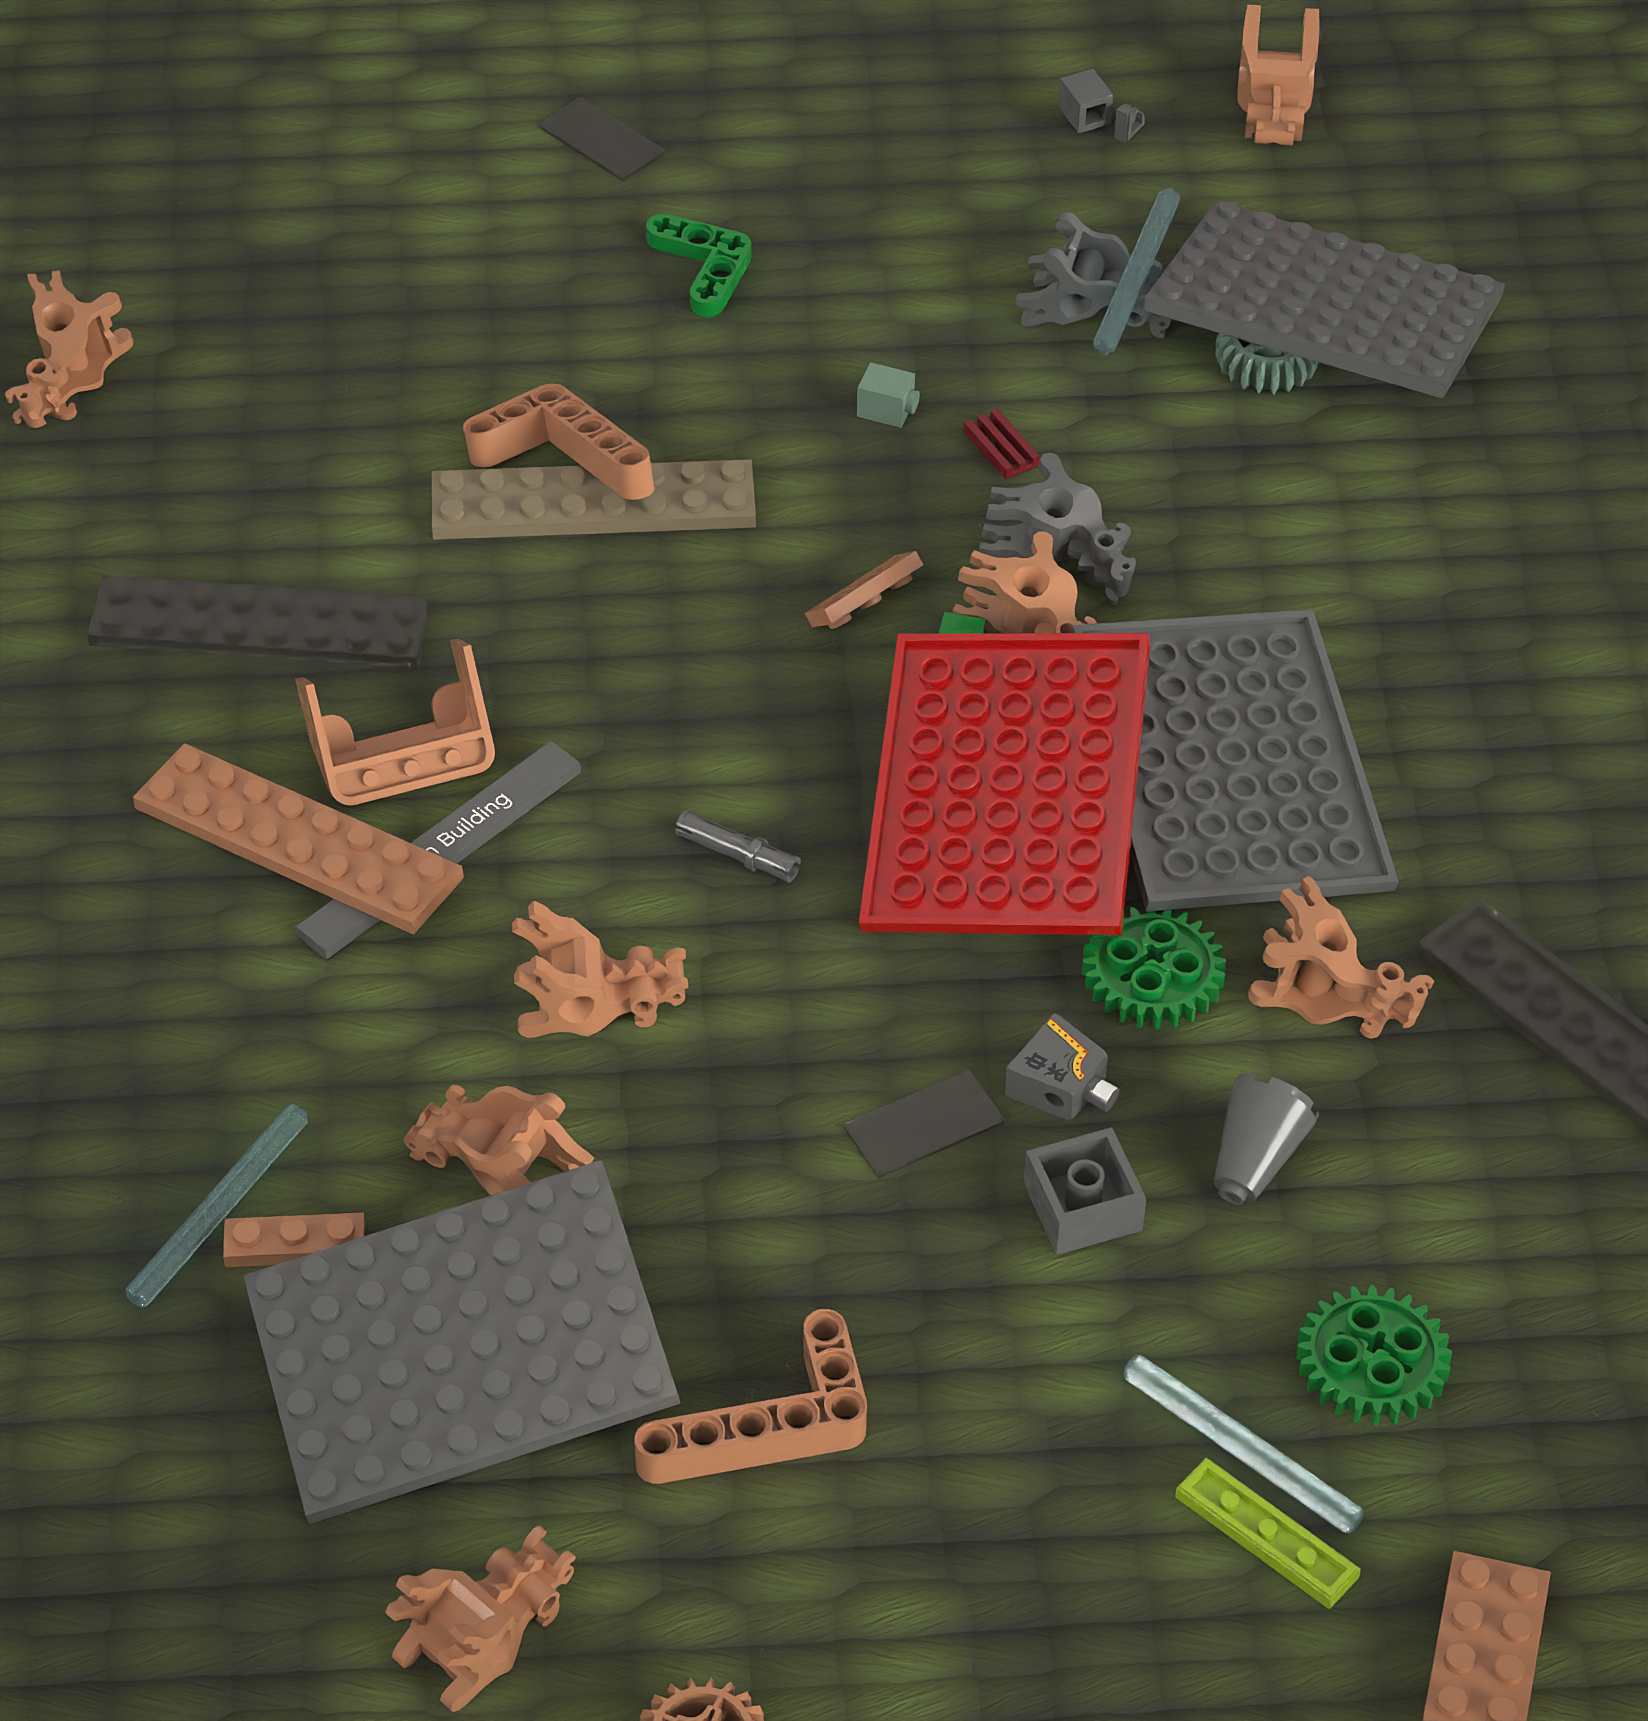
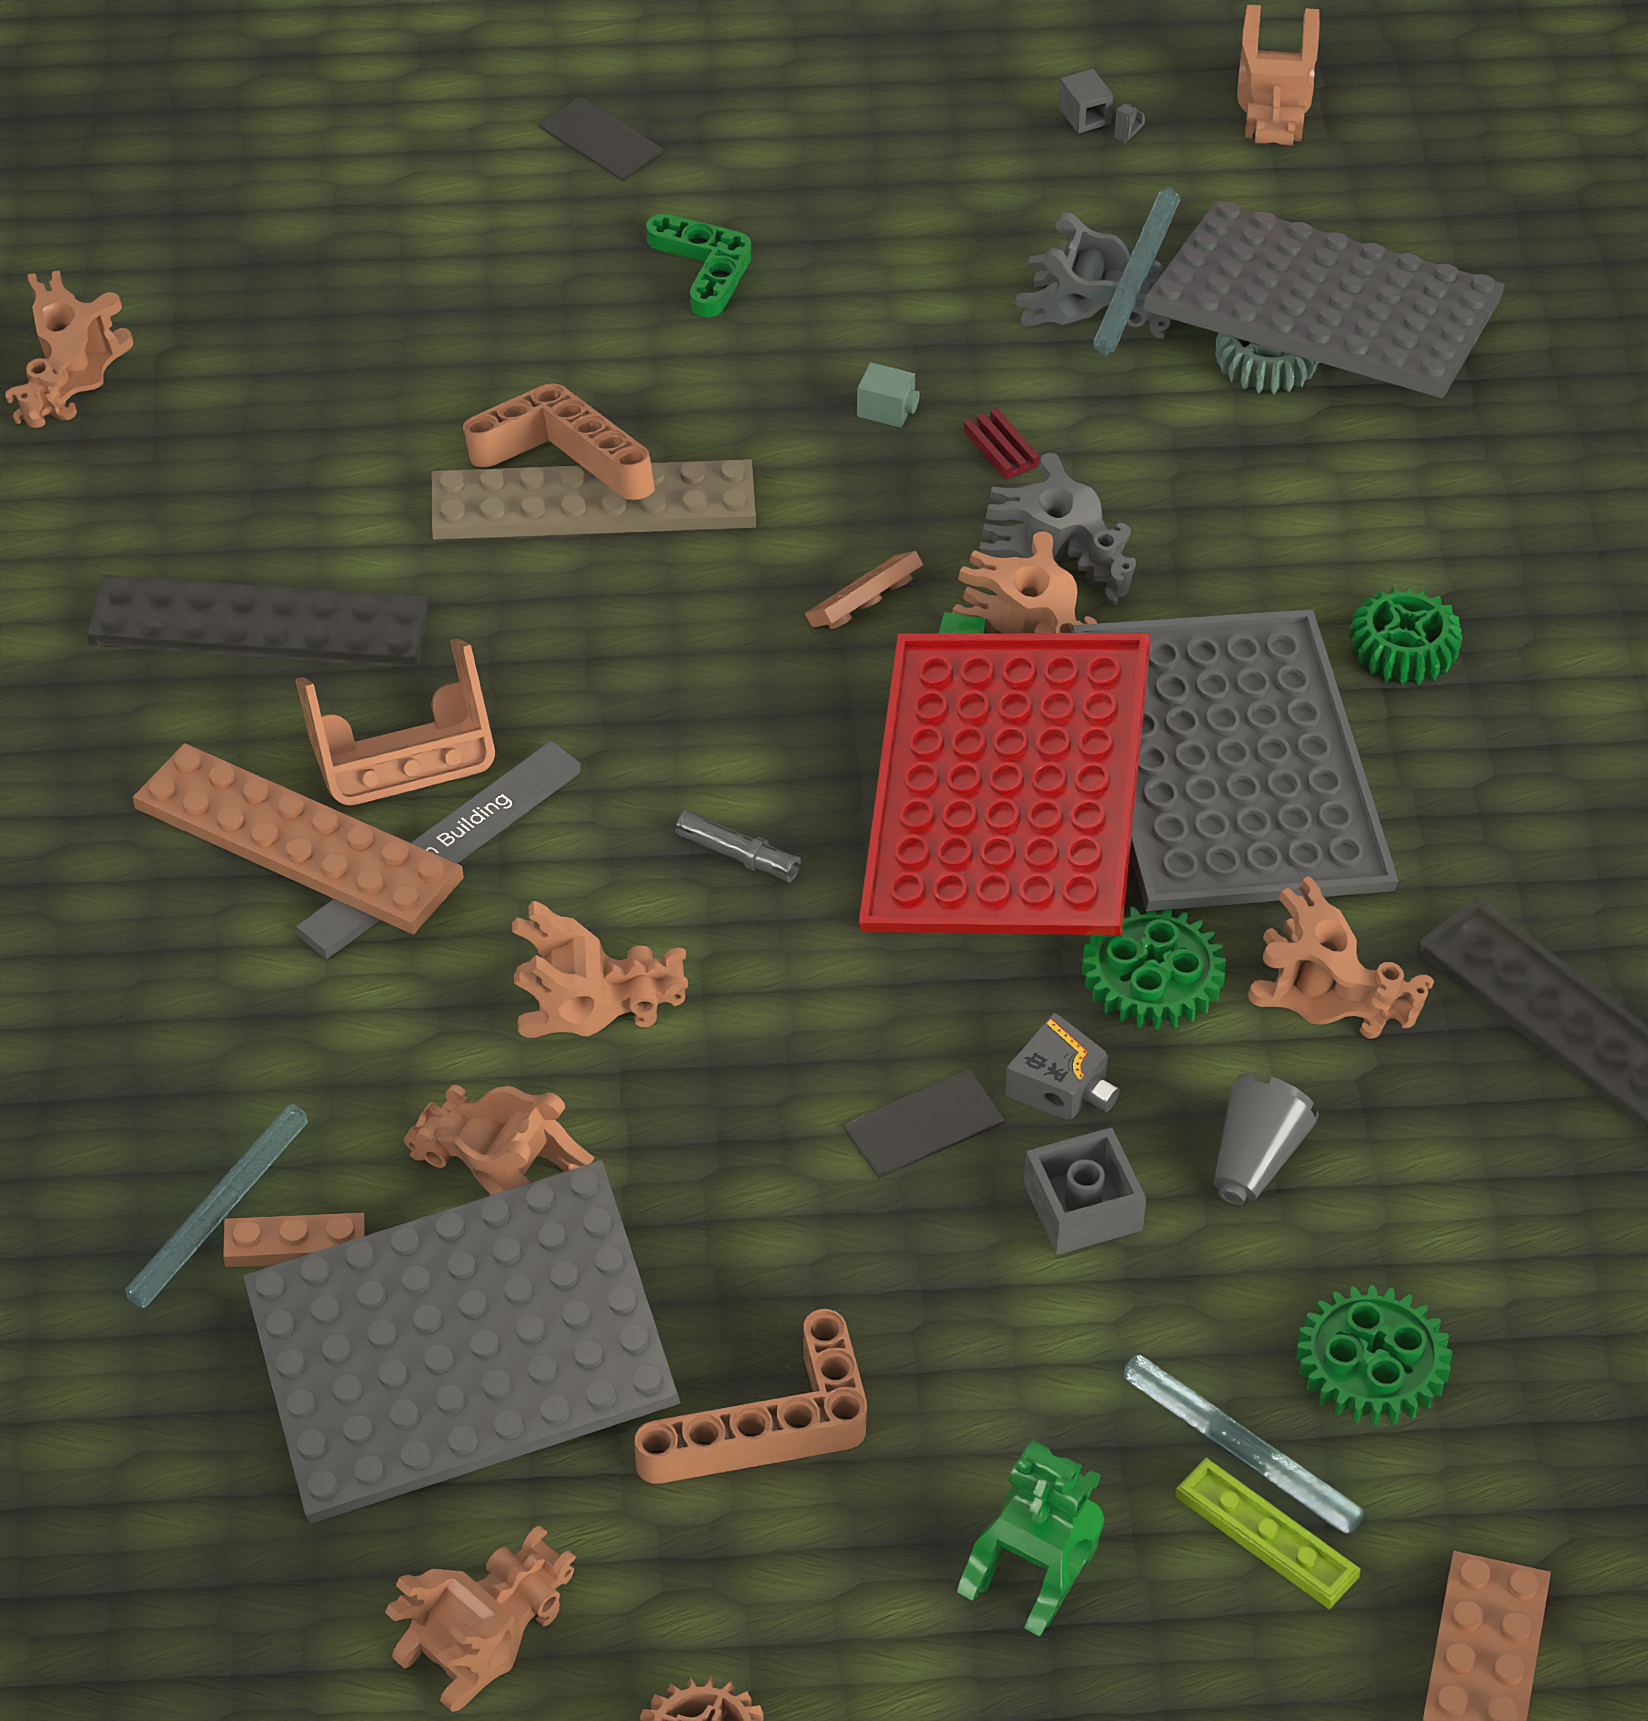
(1045, 1522): none -> green animal
(1407, 626): none -> green gear

